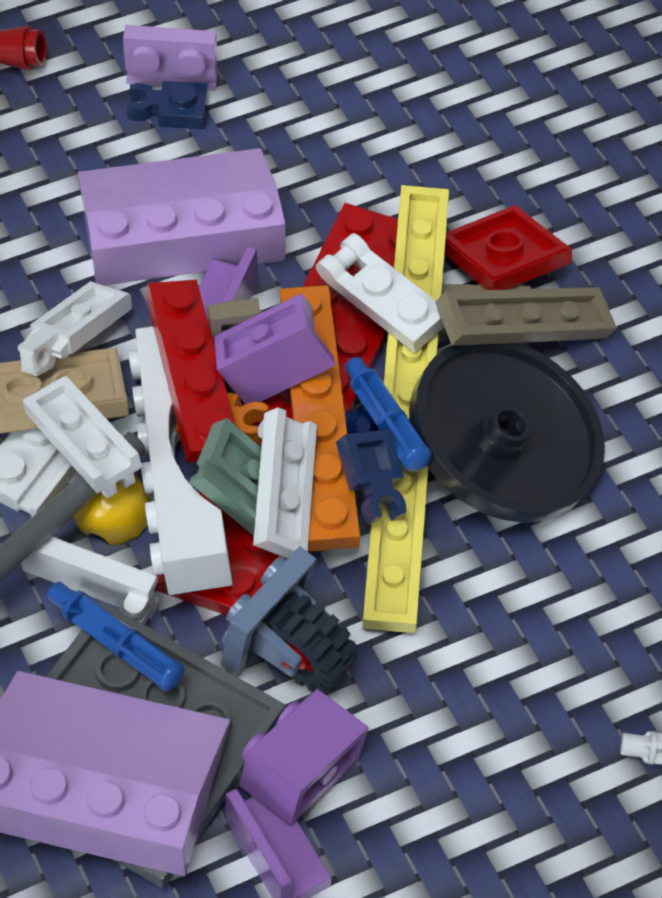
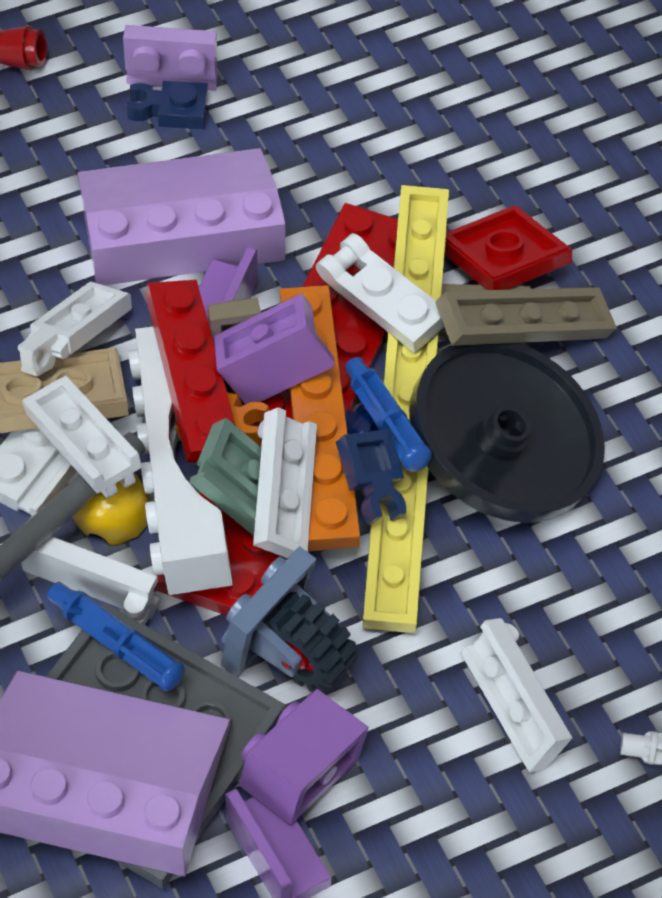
(516, 695): none -> white hinge

